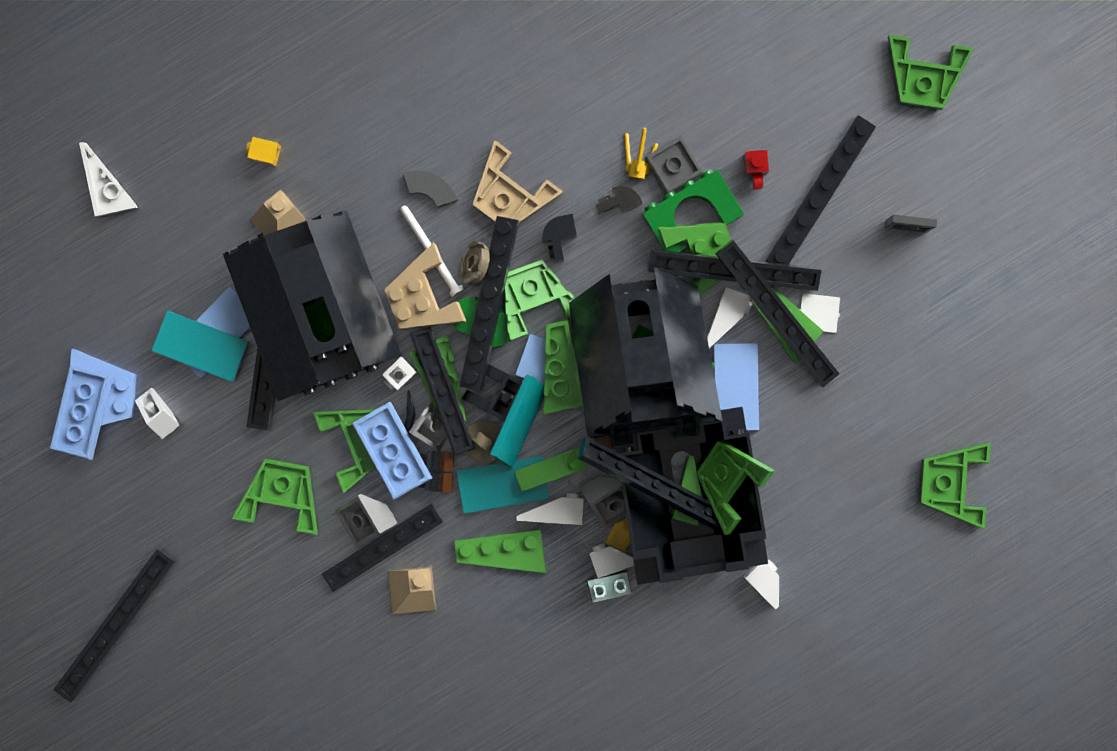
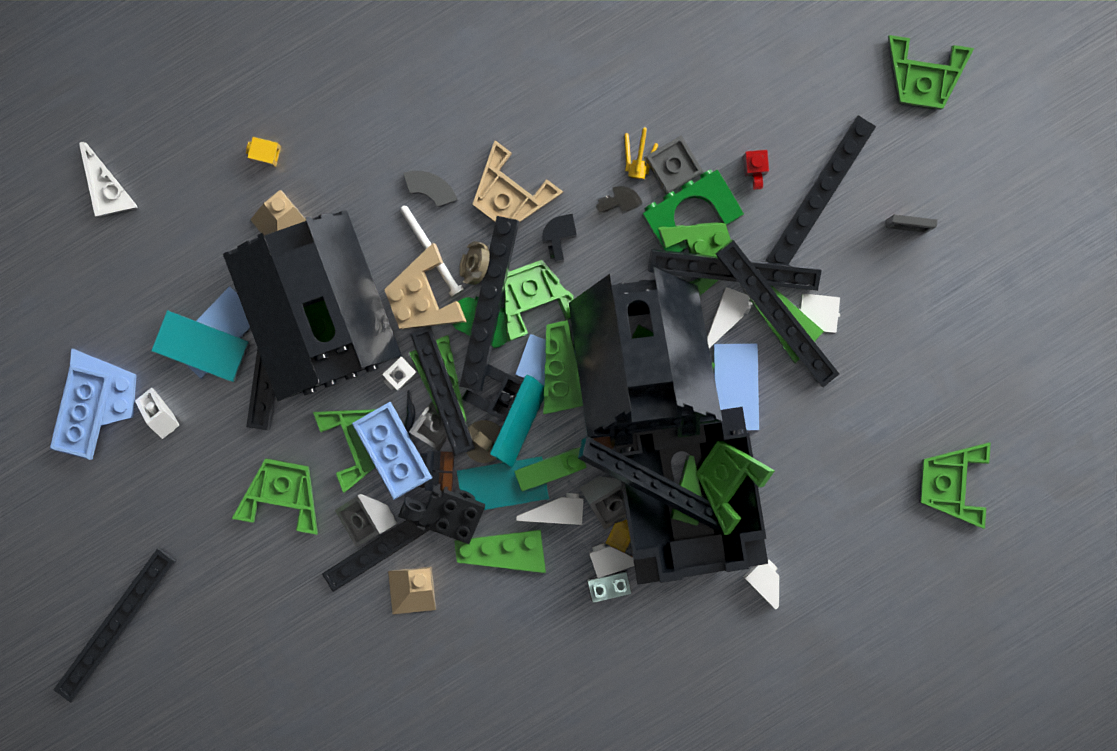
(446, 512): none -> black plate

